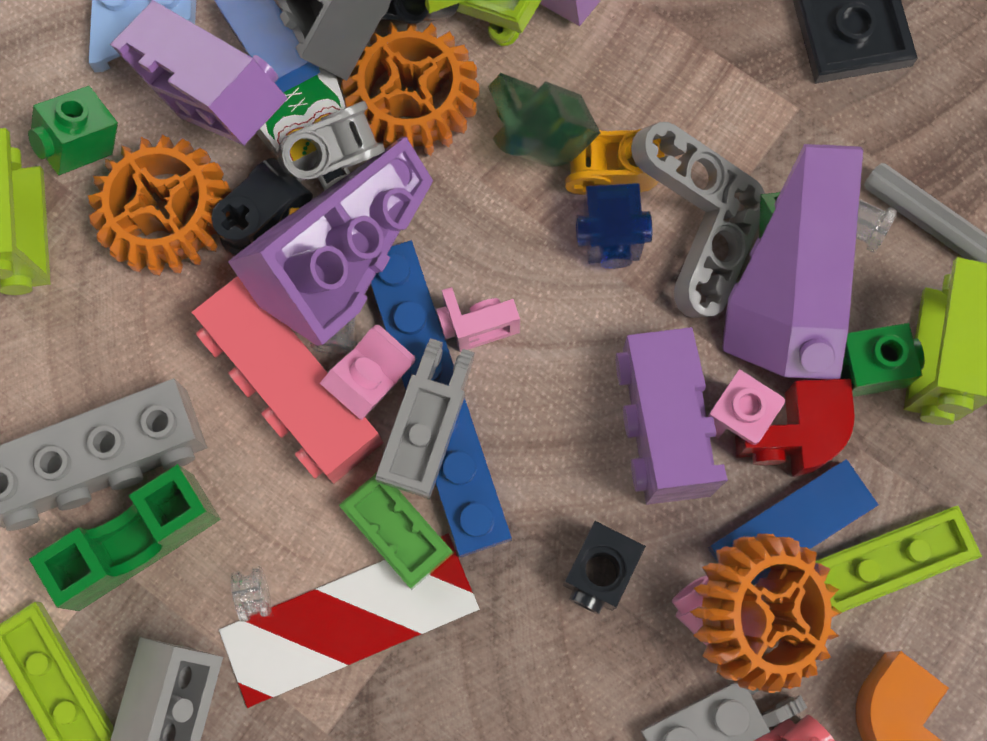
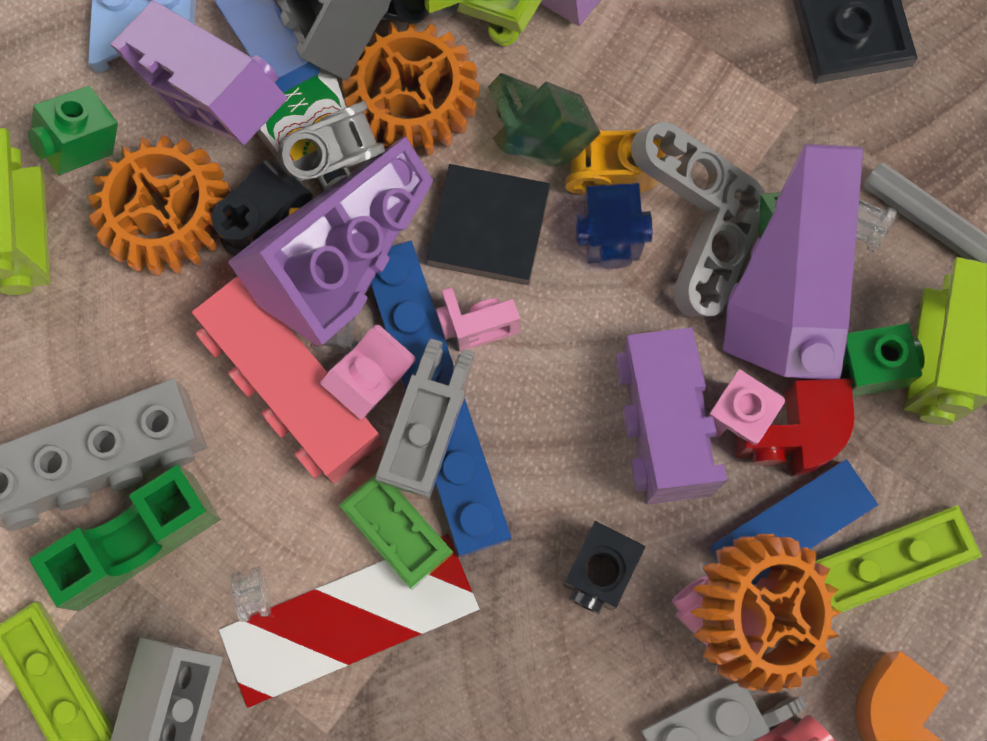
(488, 224): none -> black tile

